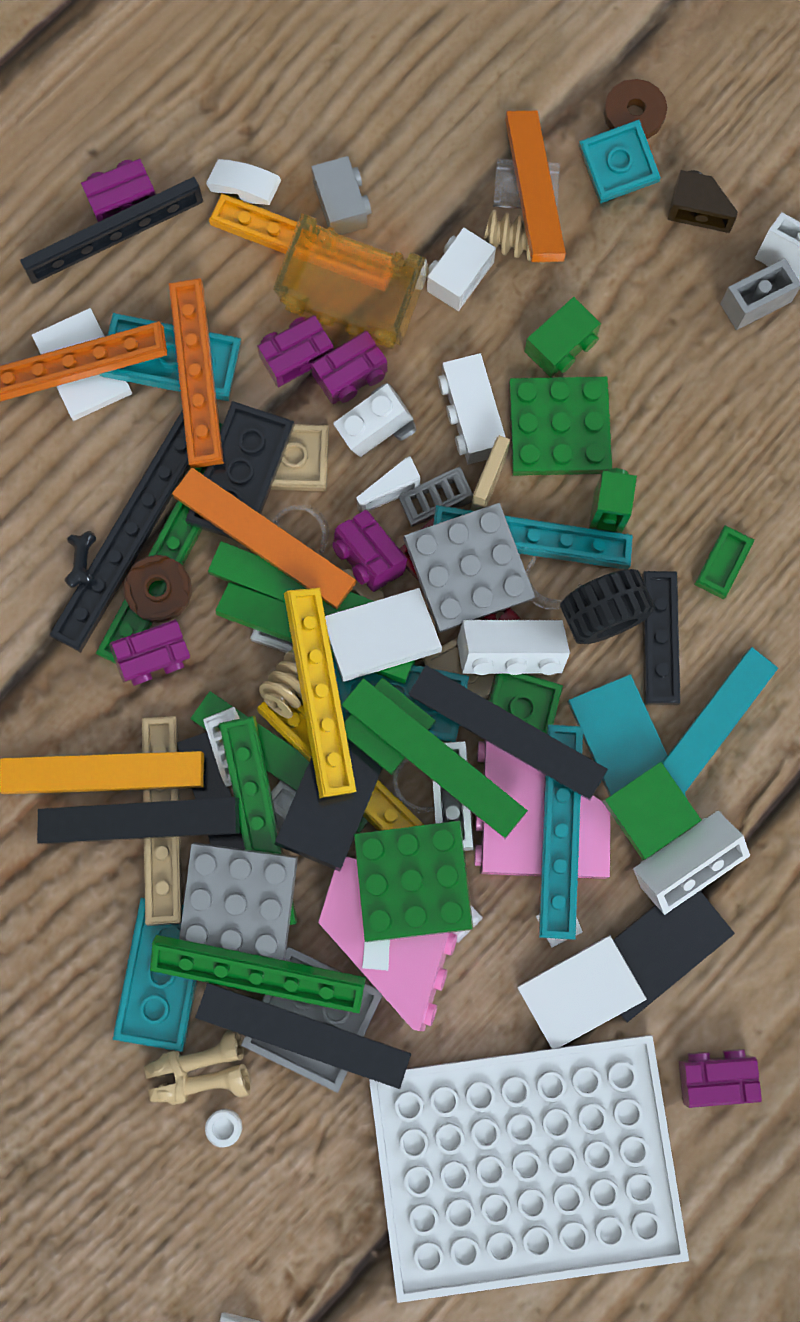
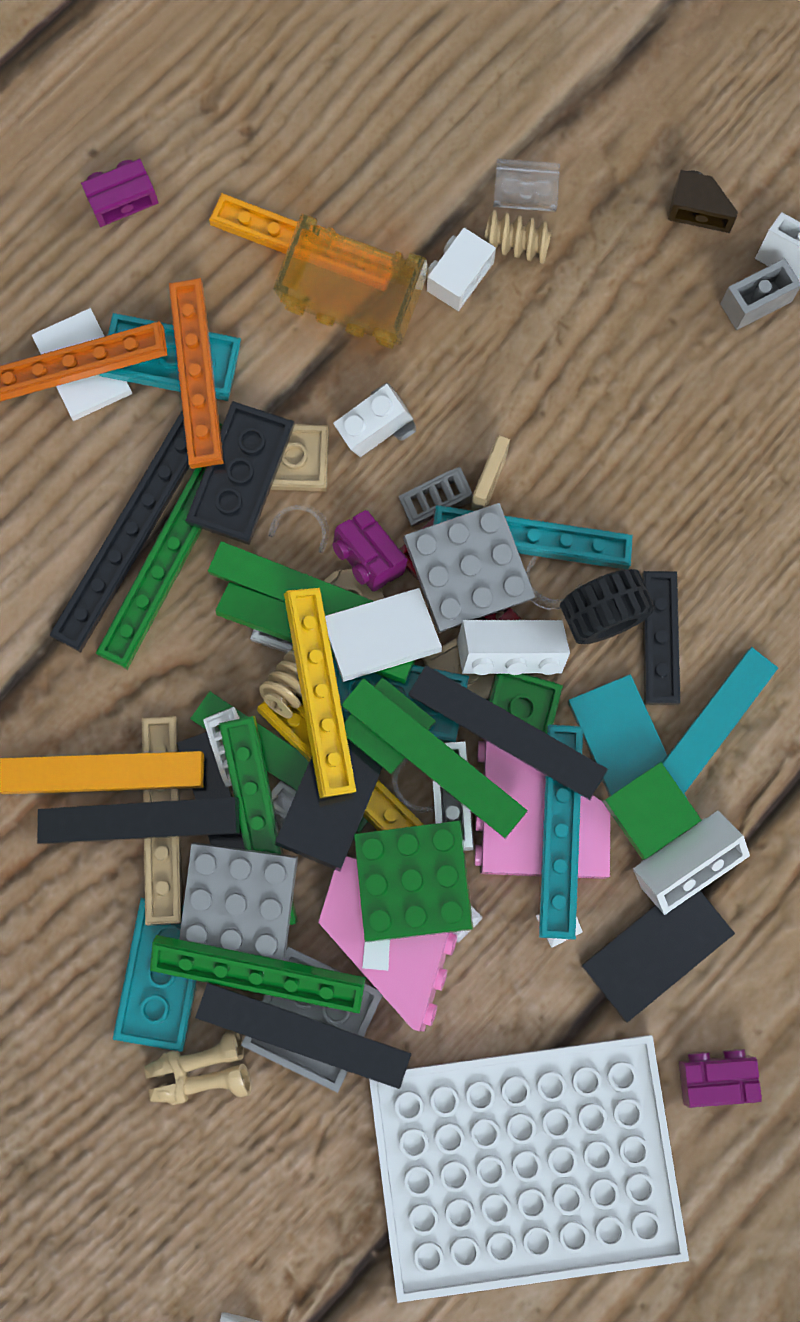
(79, 572): black piece -> none
(112, 230): black tile -> none
(149, 652): magenta brick -> none
(169, 604): reddish brown tile -> none
(223, 1128): white tile -> none
(248, 181): white slope -> none
(263, 537): orange tile -> none
(293, 350): magenta brick -> none
(340, 196): light grey brick -> none
(350, 368): magenta brick -> none
(390, 486): white slope -> none
(471, 406): white brick -> none
(535, 187): orange tile -> none
(560, 426): green plate -> none
(562, 338): green brick -> none
(581, 992): white tile -> none
(613, 500): green brick -> none
(619, 161): teal tile -> none
(640, 94): reddish brown tile -> none
(724, 562): green tile -> none

